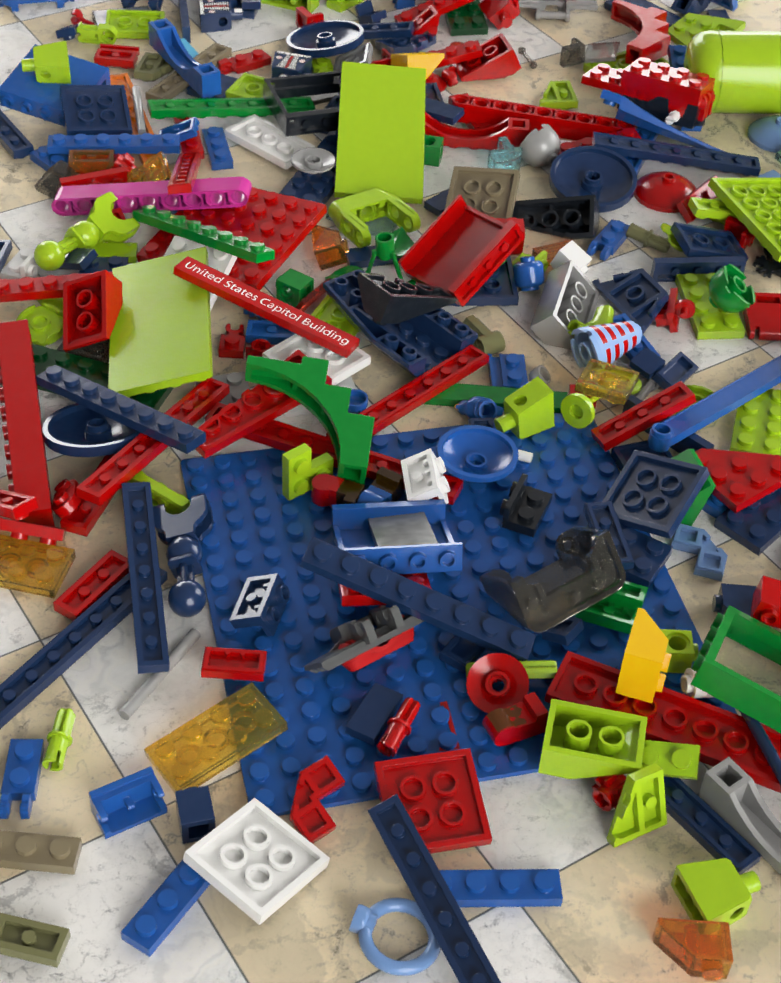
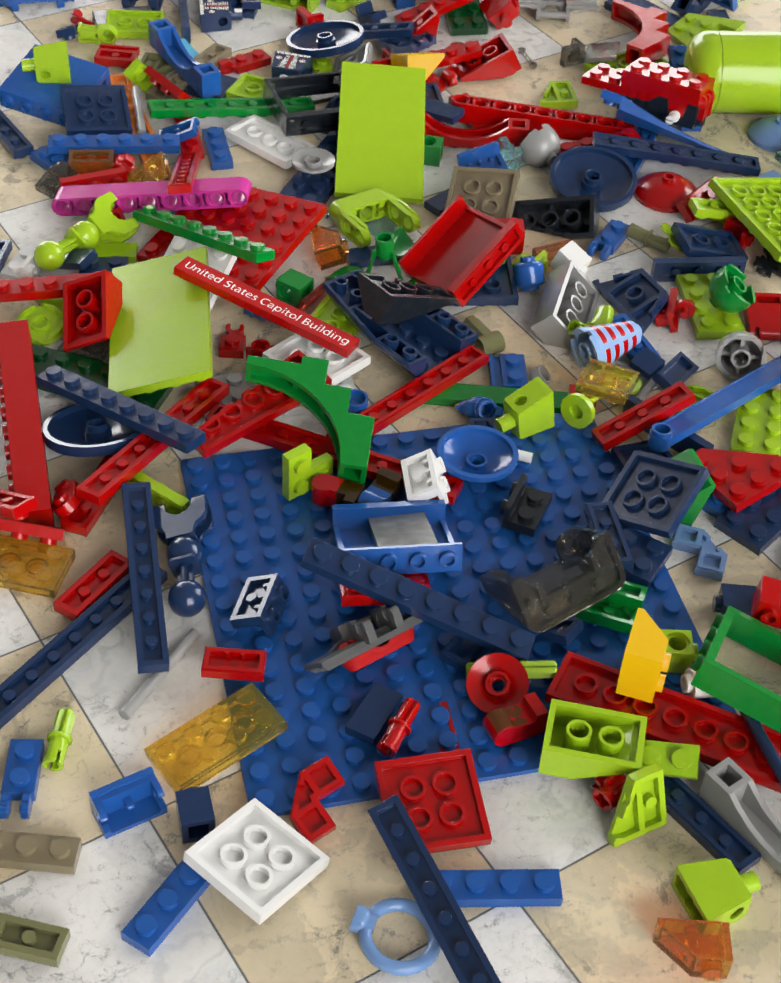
(136, 74): none -> lime bracket
(167, 86): none -> red plate
(266, 330): blue plate -> none
(483, 157): none -> blue bracket
(739, 354): none -> light grey cylinder

